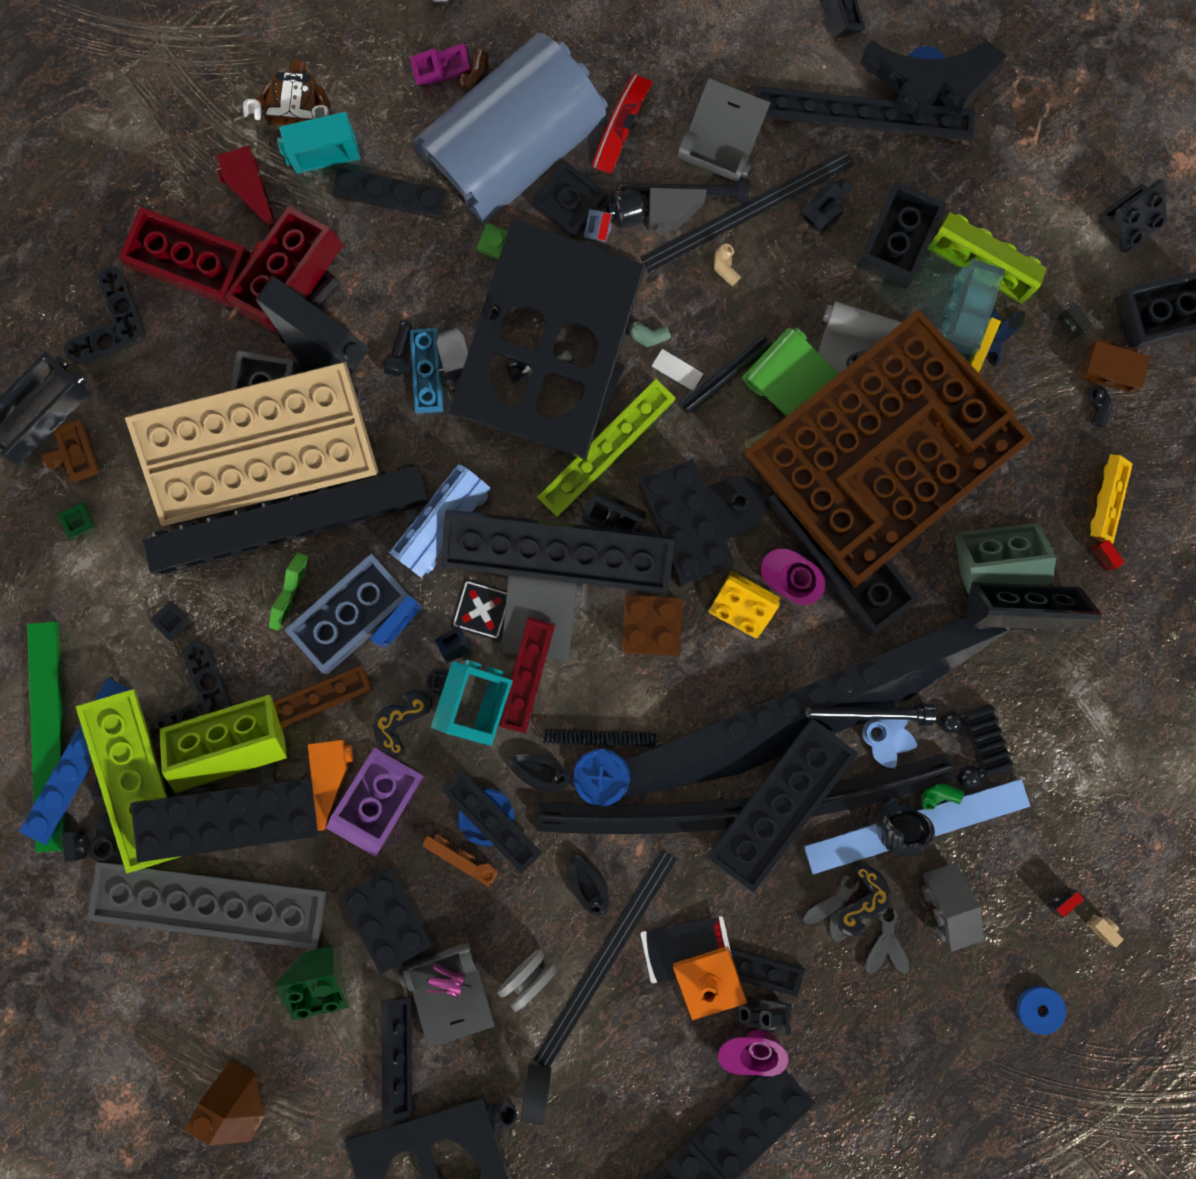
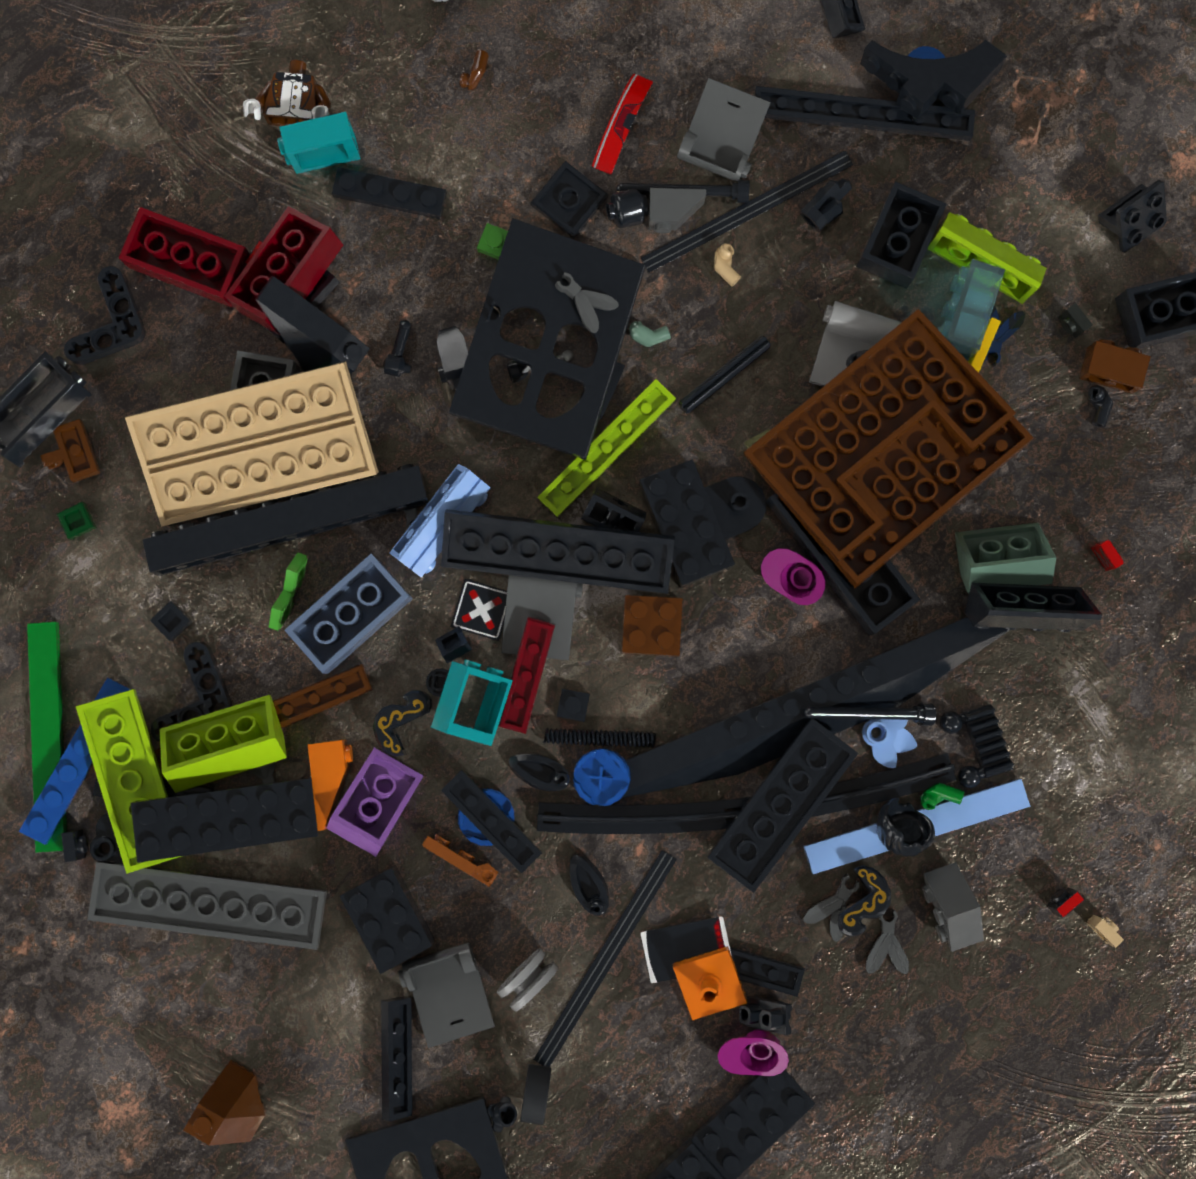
(244, 179): dark red slope -> none
(313, 985): dark green slope -> none
(396, 622): blue tile -> none
(426, 387): dark azure tile -> none
(440, 66): magenta slope -> none
(453, 986): flat silver piece -> none
(513, 125): sand blue cylinder -> none
(573, 705): none -> black plate
(586, 302): none -> dark grey piece
(598, 225): sand blue plate -> none
(677, 369): white sticker -> none
(744, 605): yellow bracket -> none
(789, 372): bright green door -> none
(1054, 1012): blue piece -> none
(1111, 498): yellow plate -> none

